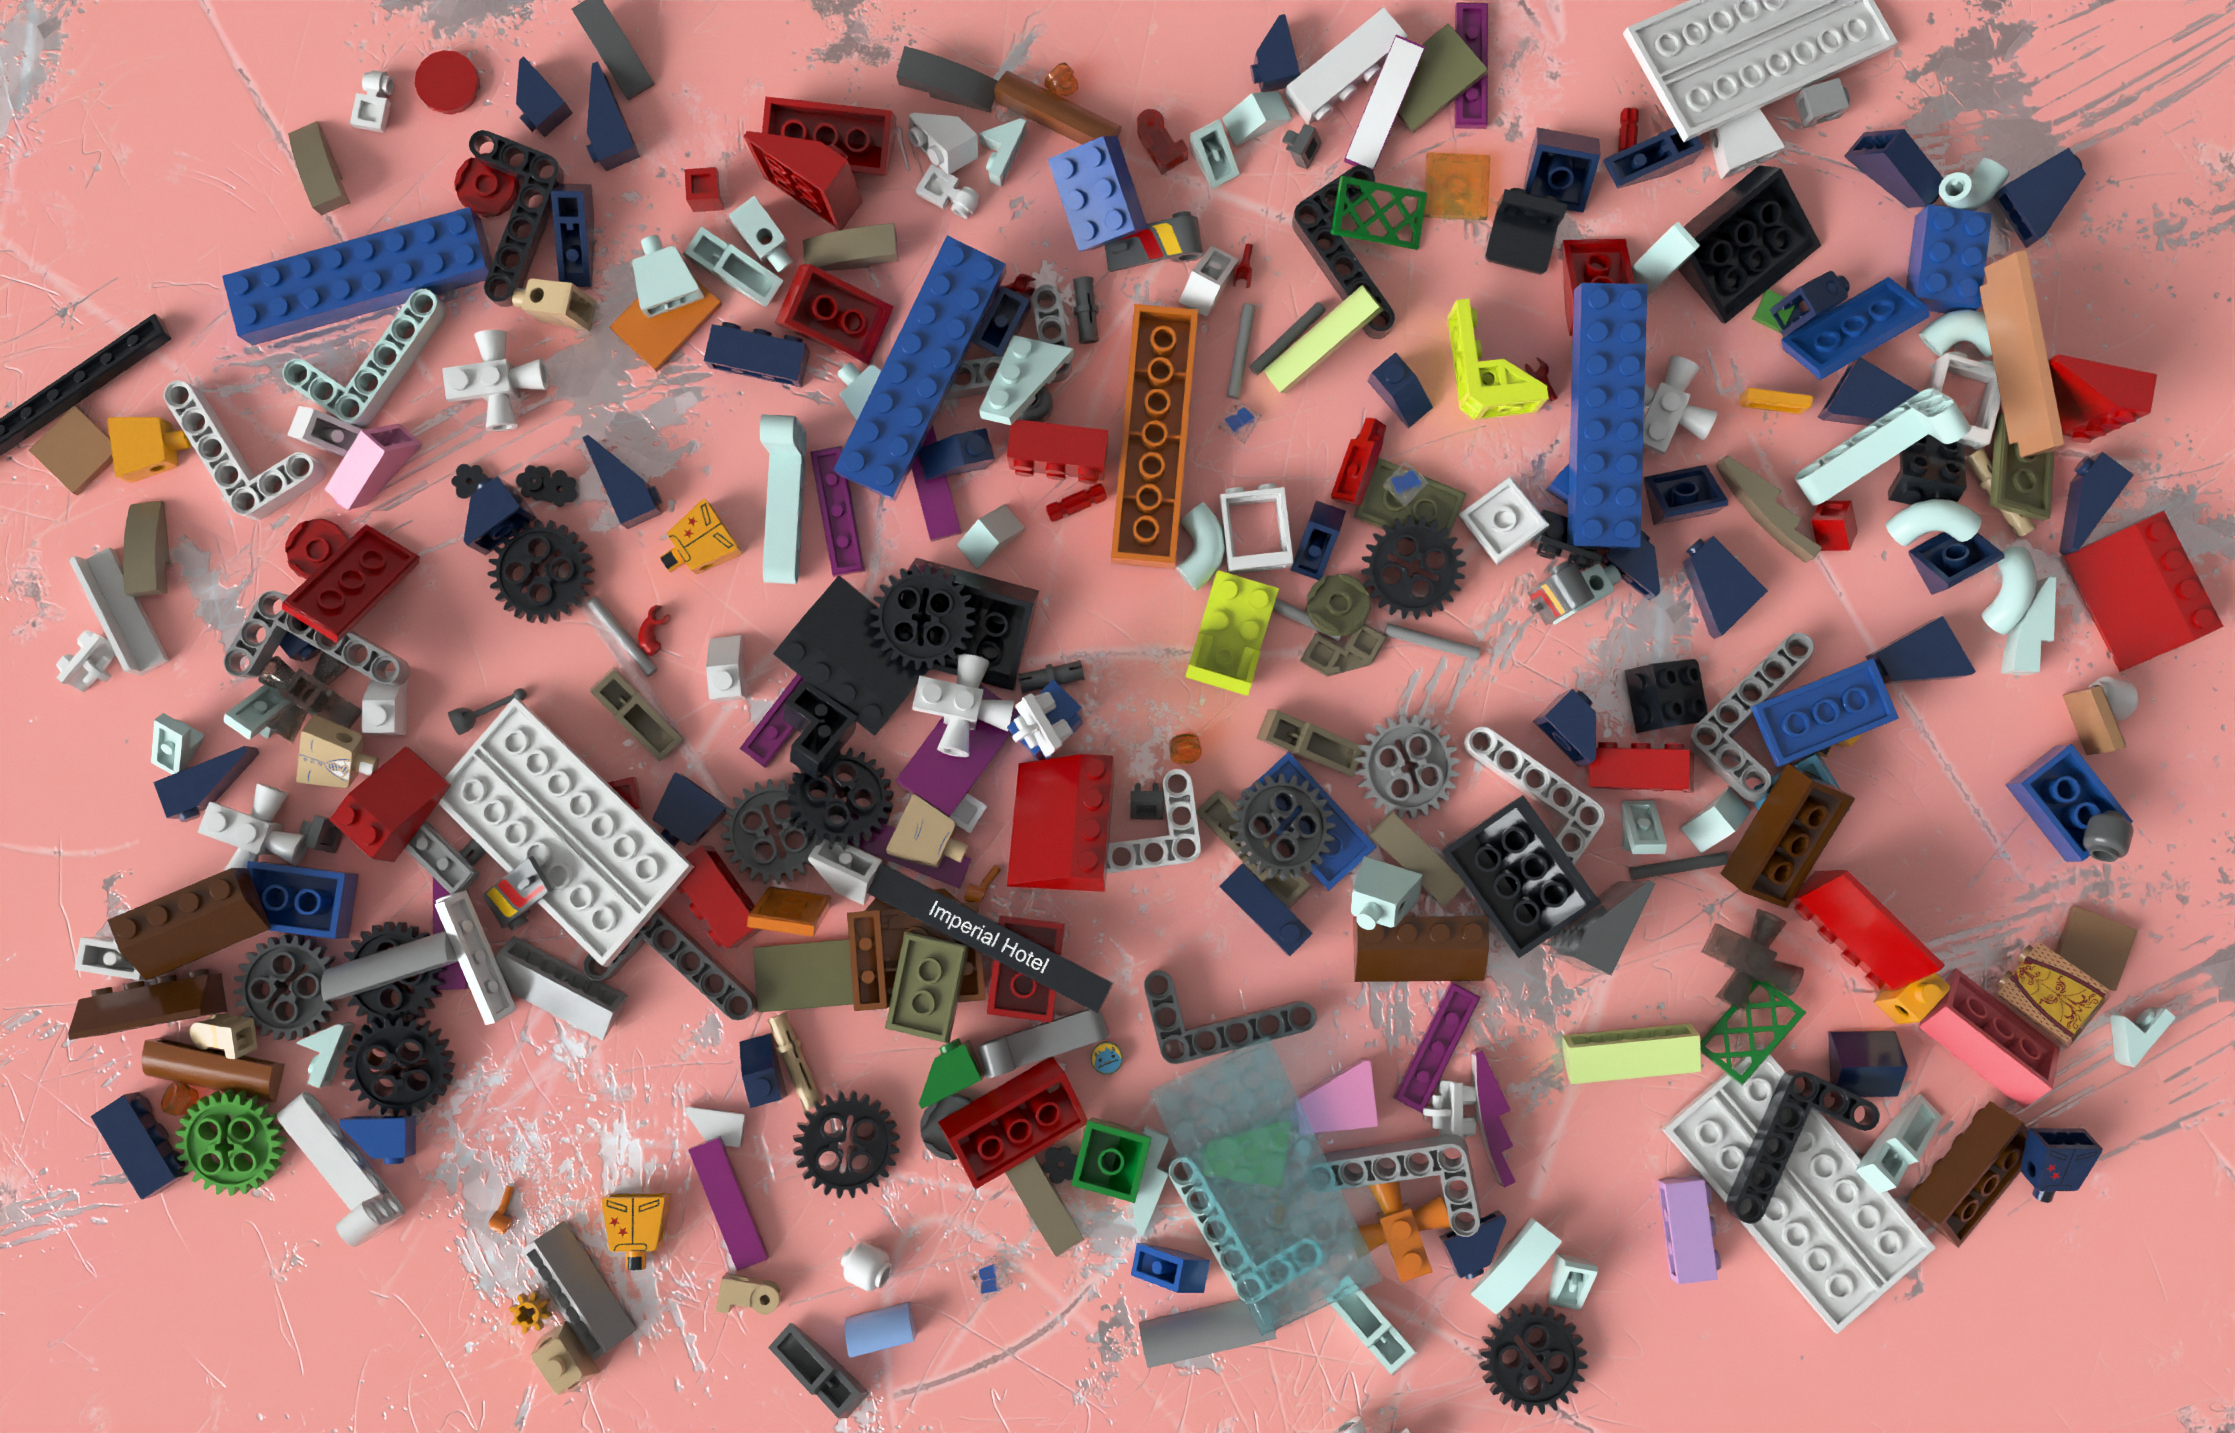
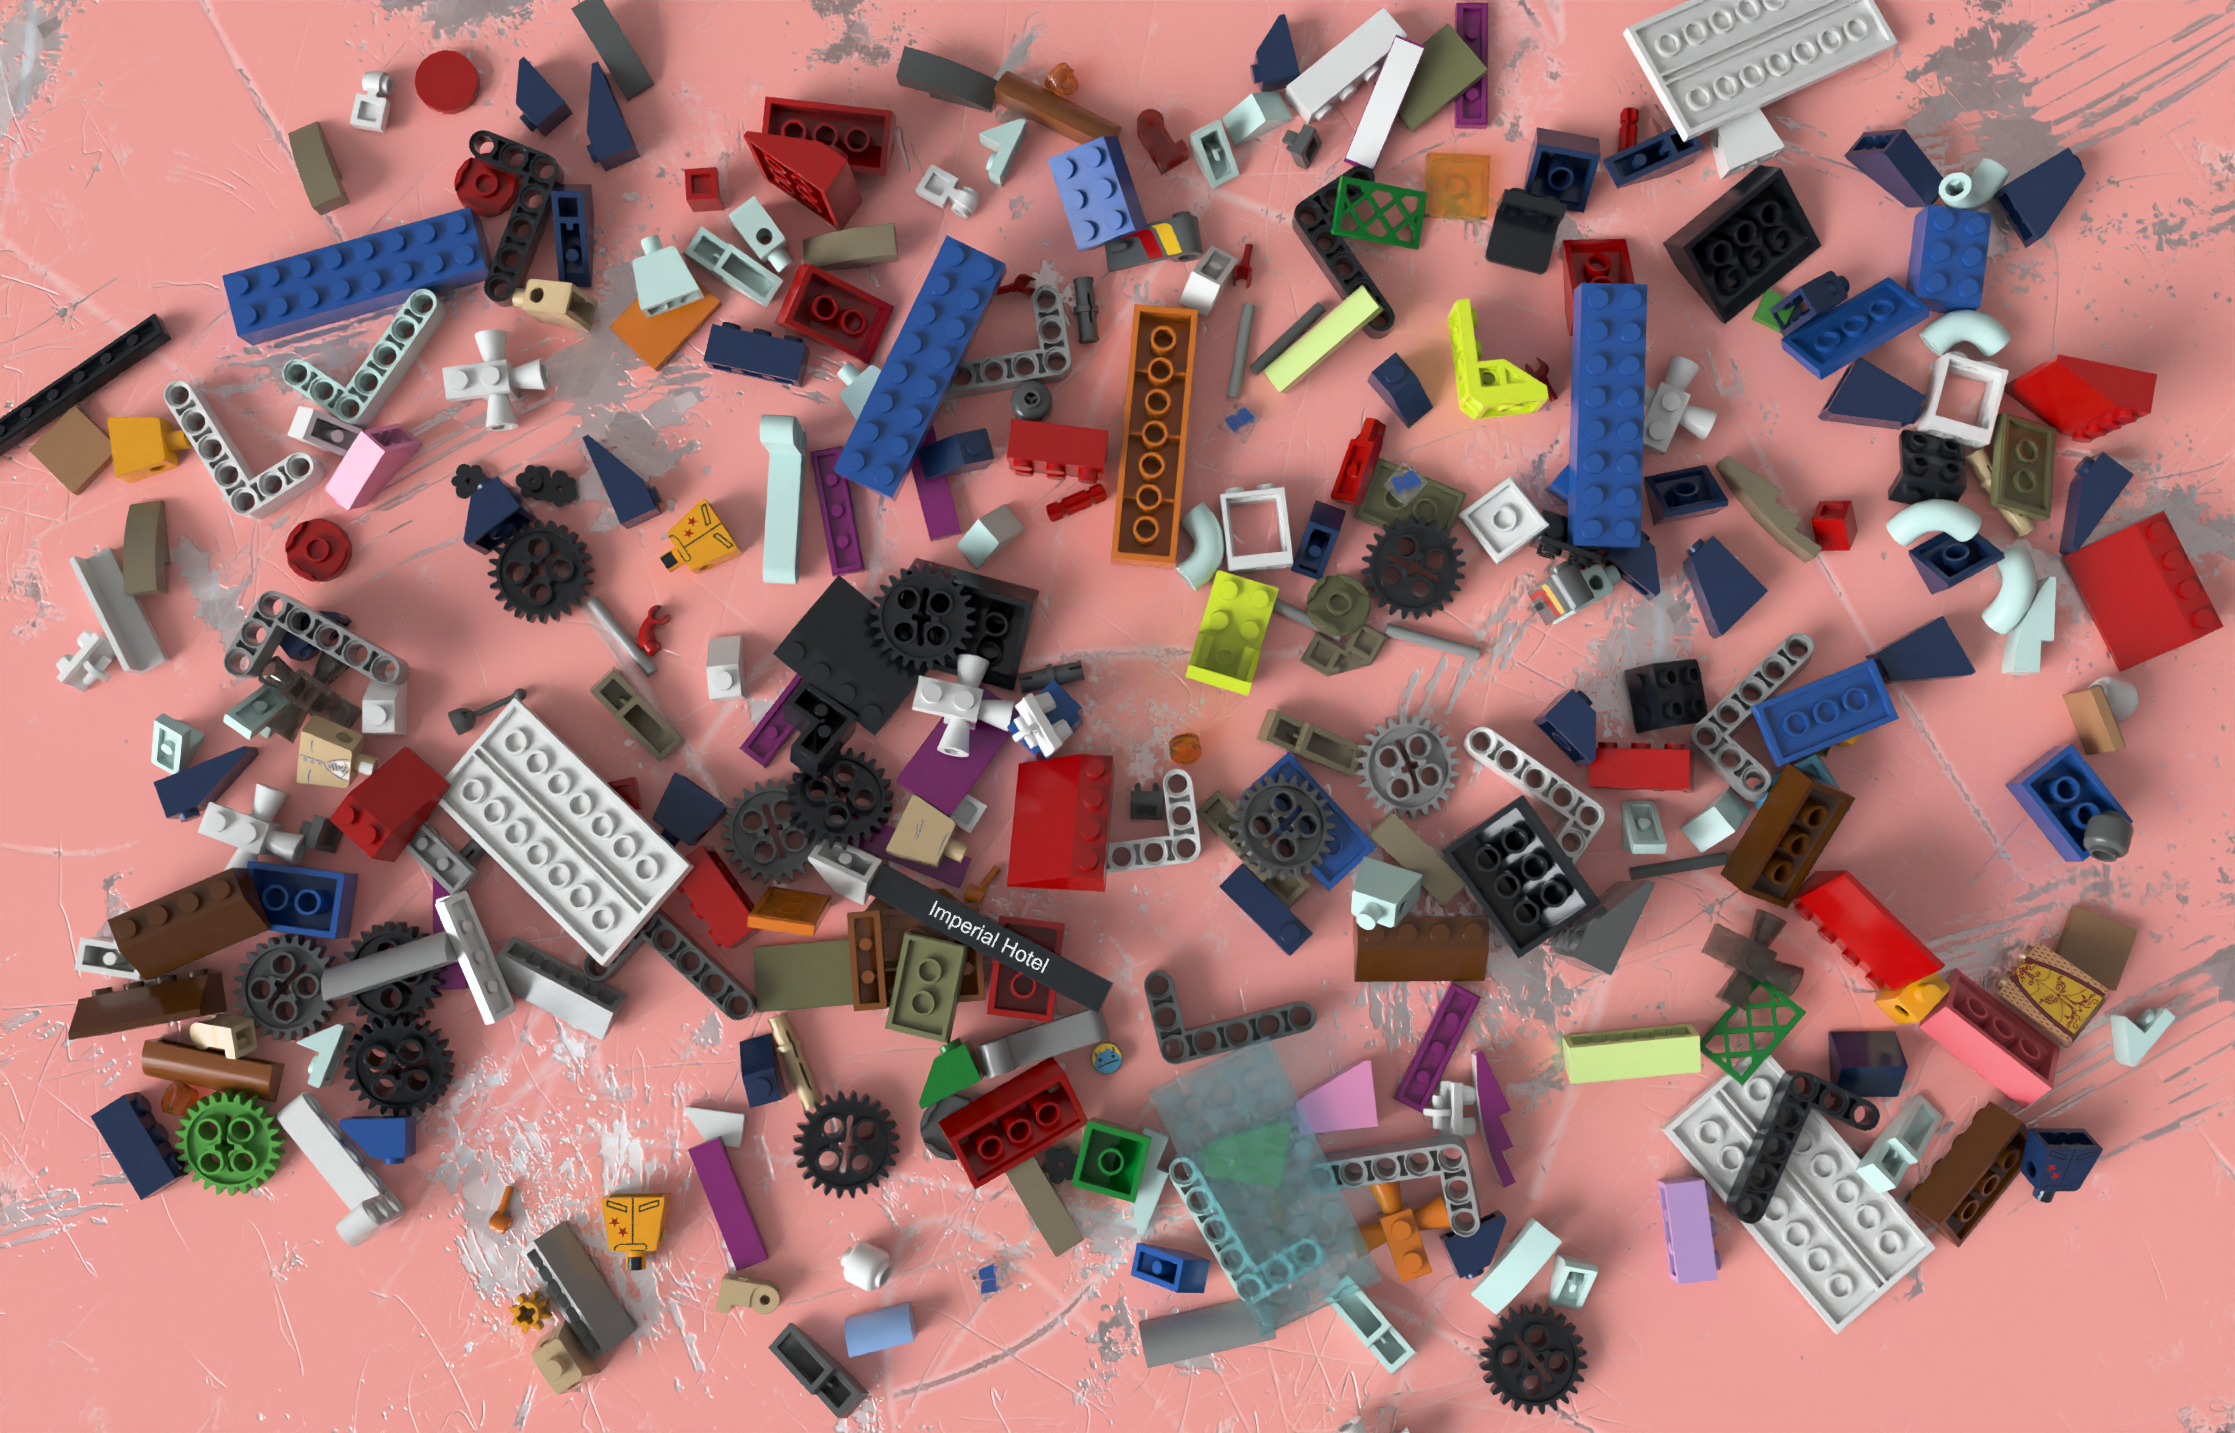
(350, 583): red tile -> none
(517, 893): dark grey door -> none
(944, 139): white slope -> none
(1002, 321): dark blue slope -> none
(1021, 374): light aqua wing -> none
(1664, 258): light aqua slope -> none
(1775, 401): light orange tile -> none
(1822, 102): light grey brick -> none
(1920, 415): light aqua beam -> none
(2020, 356): nougat slope -> none

